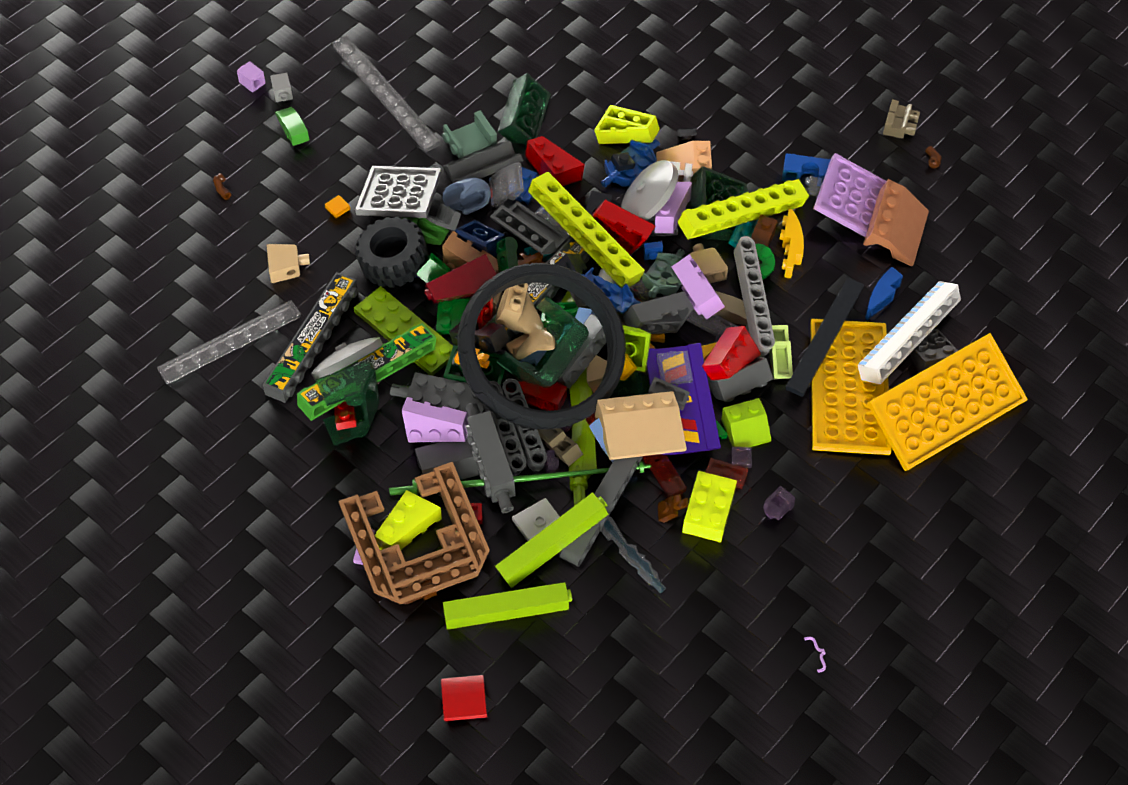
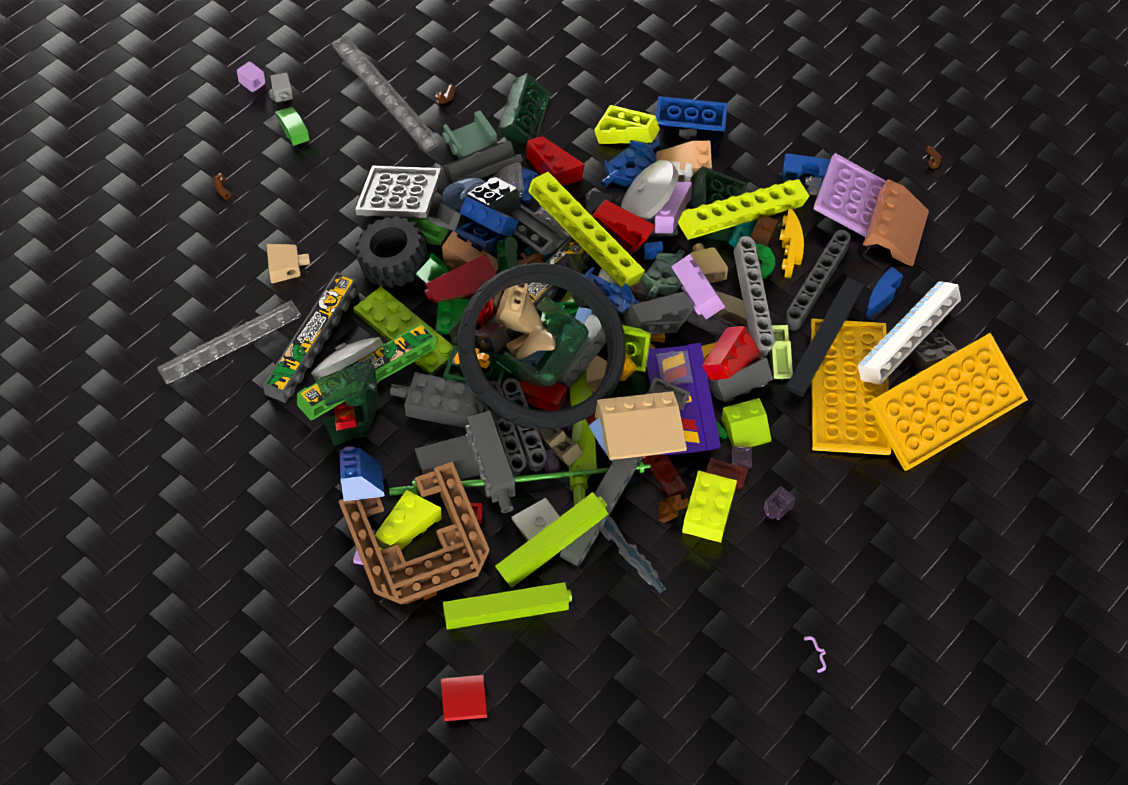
(337, 206): light orange tile -> none
(360, 475): none -> blue slope
(433, 423): lavender wedge -> none
(448, 96): none -> reddish brown arm
(488, 217): none -> blue brick
(497, 196): none -> black slope
(622, 161): black plate -> none
(691, 113): none -> blue slope
(817, 280): none -> dark grey beam
(898, 118): dark tan hips -> none

